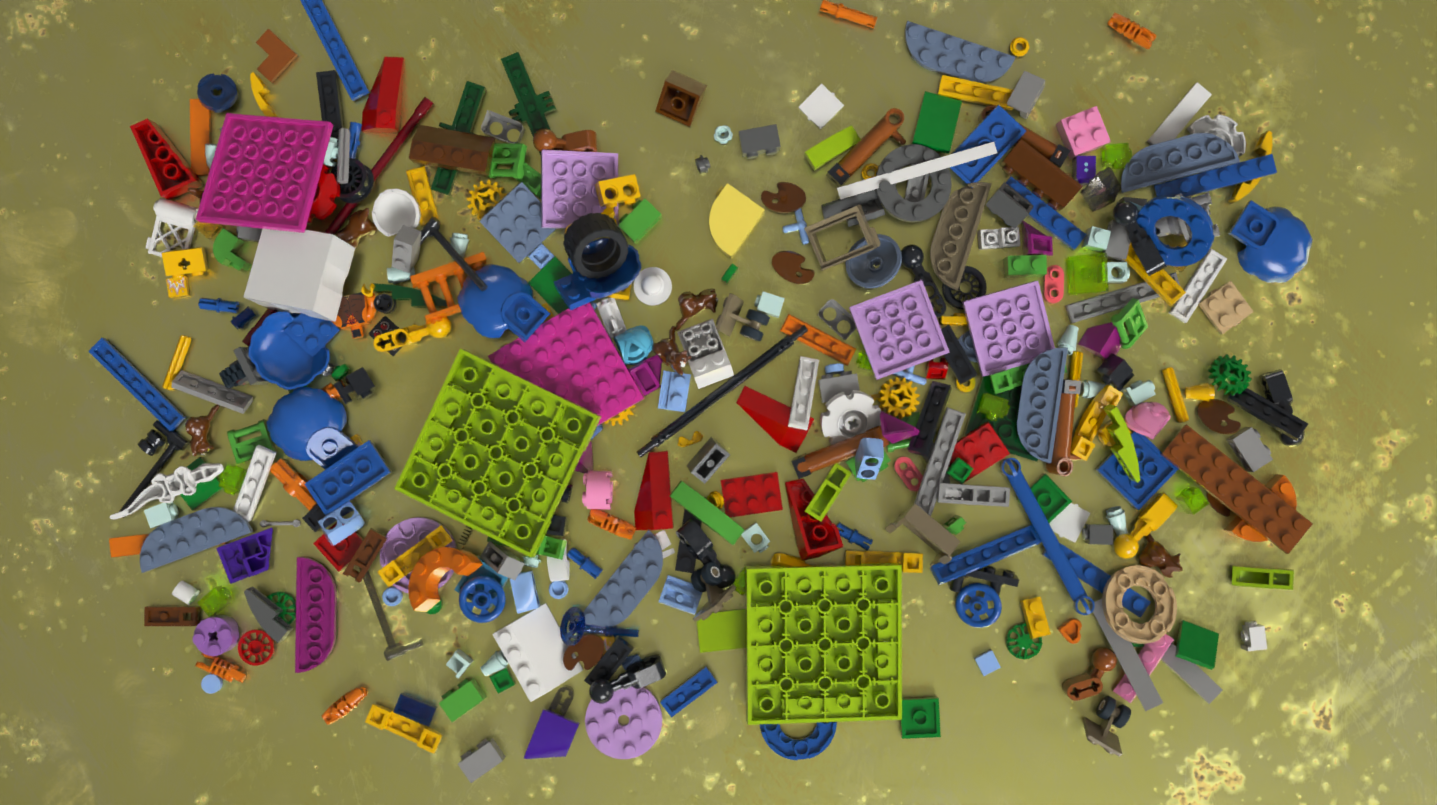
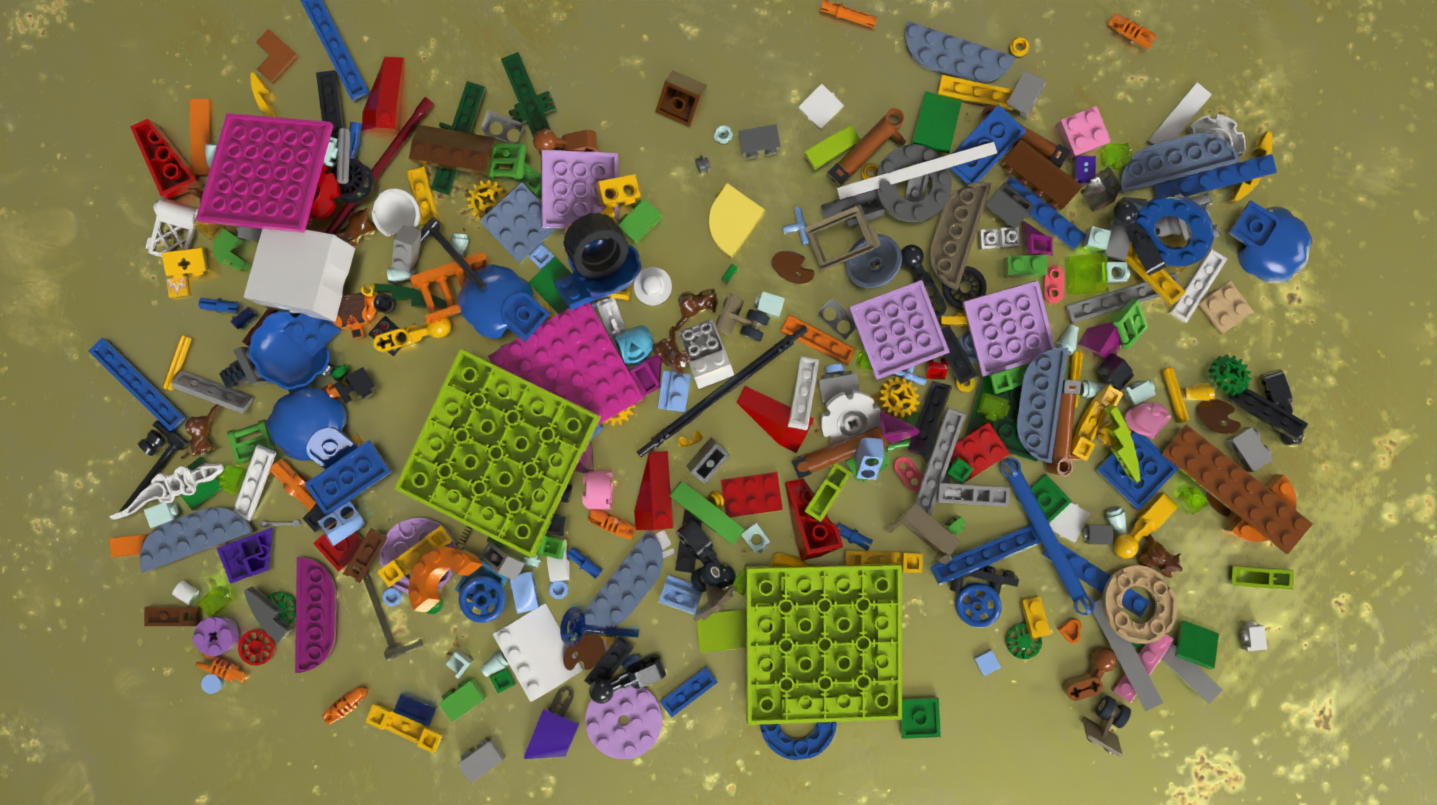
(219, 102): dark blue plate -> none
(789, 198): reddish brown piece -> none

